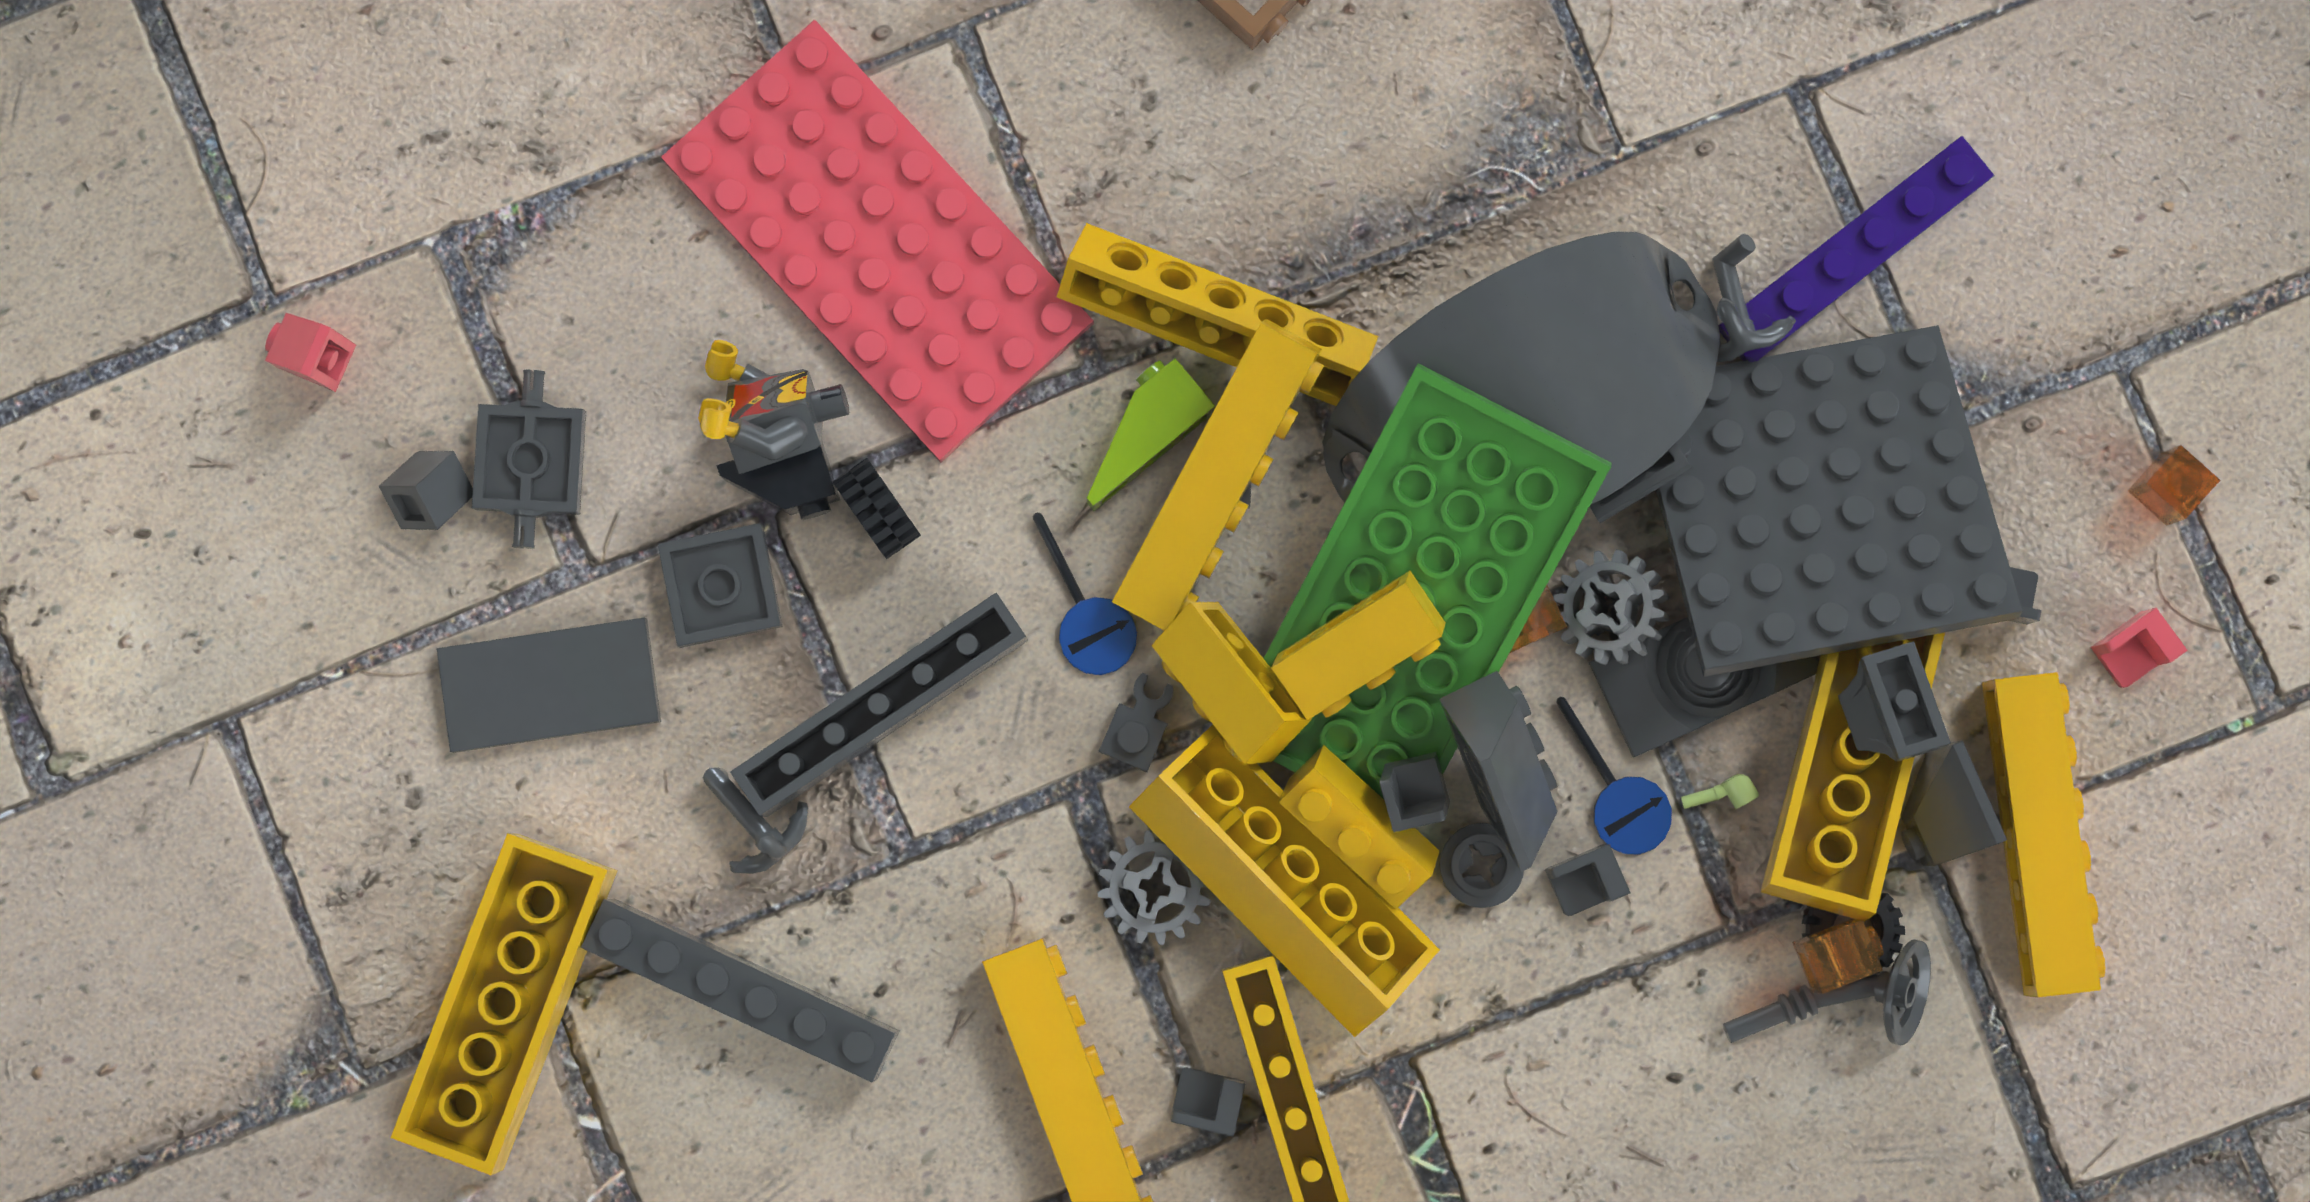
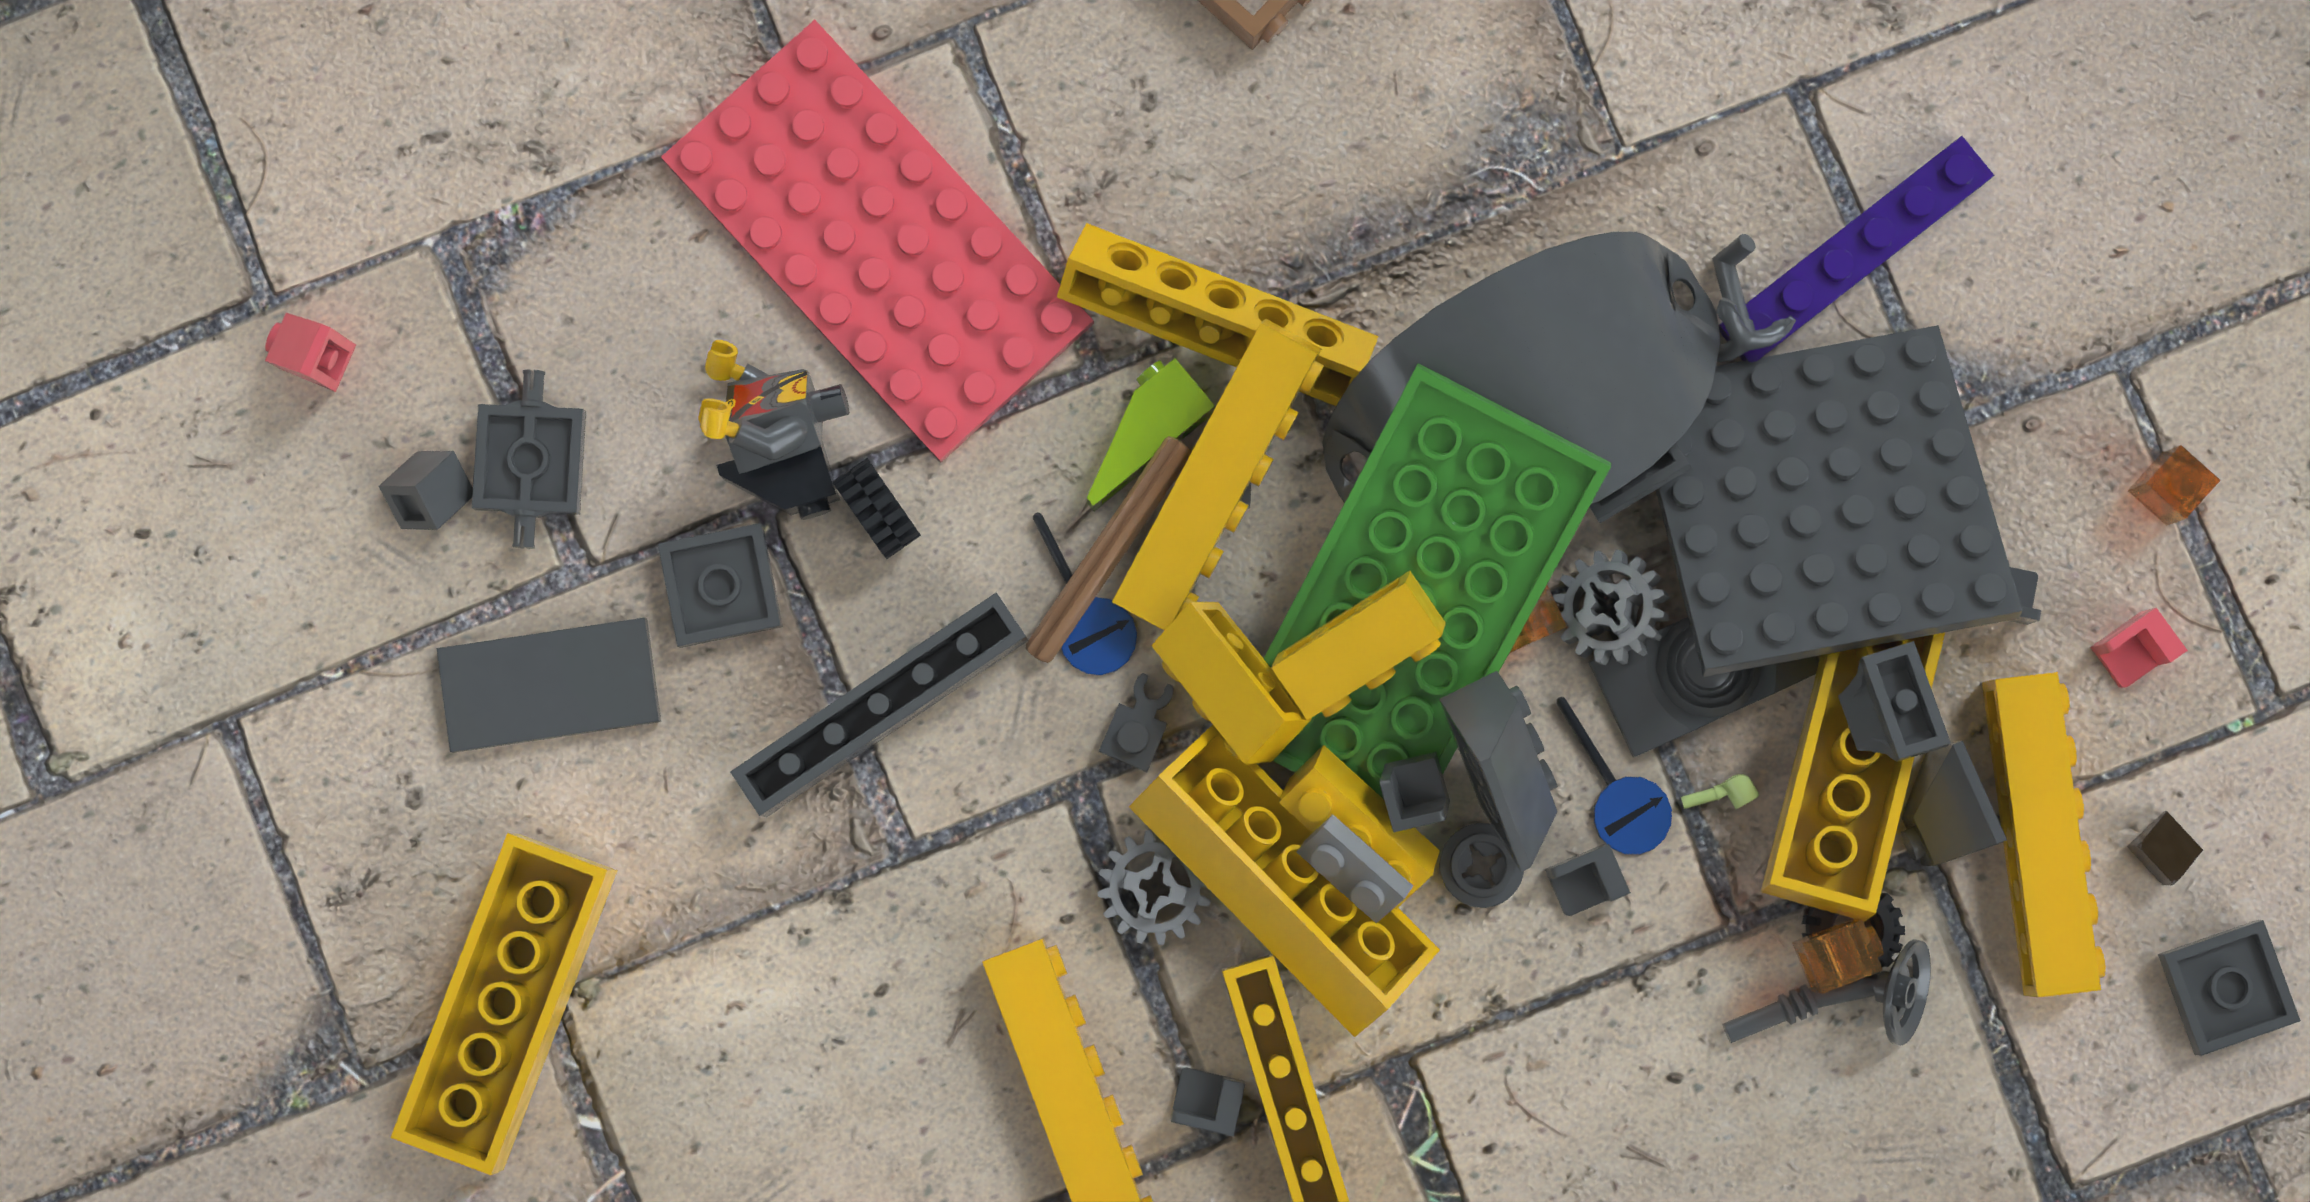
(740, 989): dark grey brick -> none
(767, 839): dark grey piece -> none
(1108, 549): none -> medium nougat axle
(1354, 869): none -> light grey plate
(2165, 849): none -> dark brown slope
(2229, 987): none -> dark grey plate

